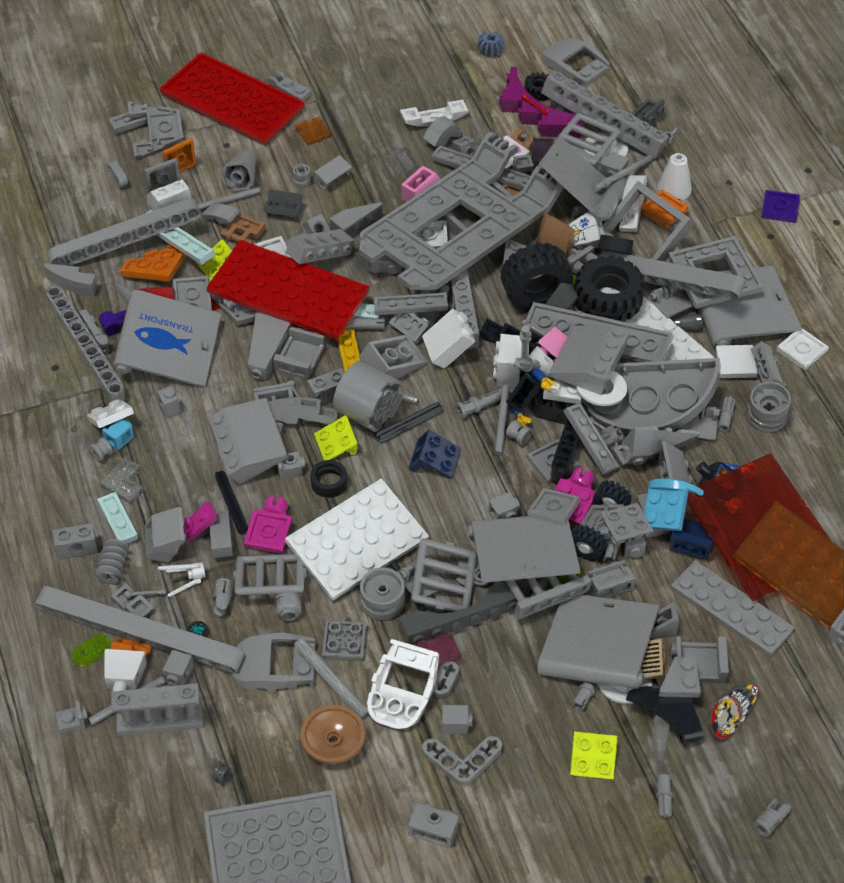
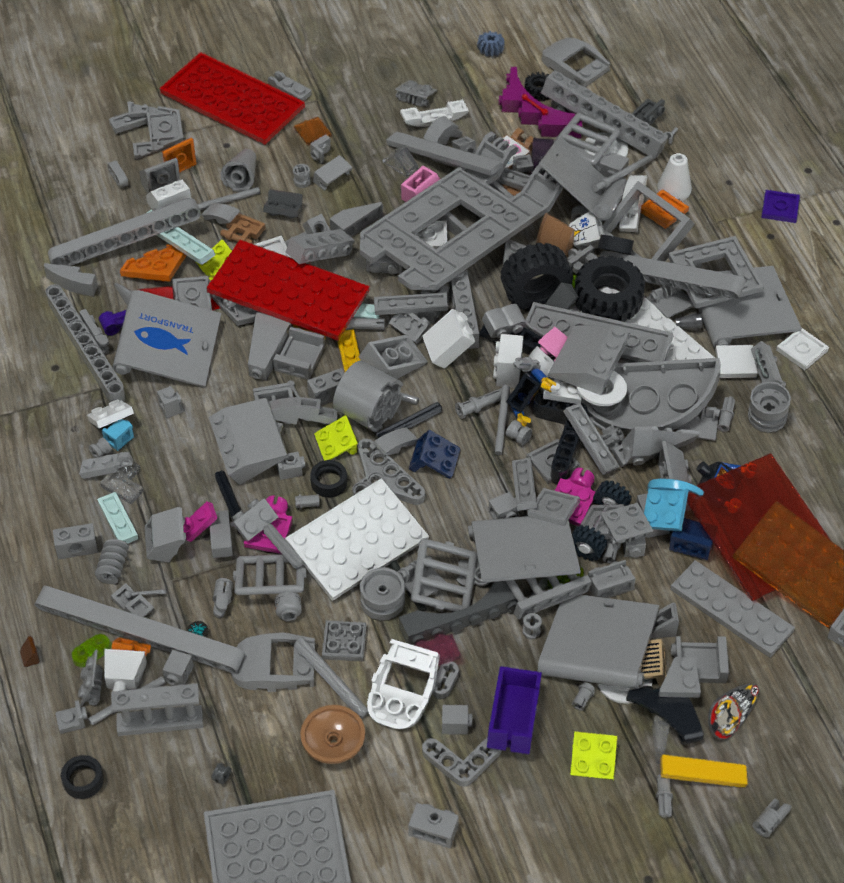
(29, 653): none -> reddish brown slope
(86, 791): none -> black tyre
(91, 677): none -> light grey hinge
(105, 464): none -> light grey hinge
(194, 571): white plant -> none
(254, 519): none -> light grey bracket
(283, 546): none -> light grey axle
(307, 501): none -> light grey pin
(320, 147): none -> light grey bracket
(375, 470): none -> light grey beam
(393, 441): none -> light grey slope
(417, 93): none -> light grey hinge
(445, 153): none -> light grey tile
(504, 320): none -> light grey brick
(514, 710): none -> dark purple piece
(524, 484): none -> light grey tile
(525, 337): light grey bar -> none
(535, 626): none -> light grey bush
(703, 771): none -> yellow tile

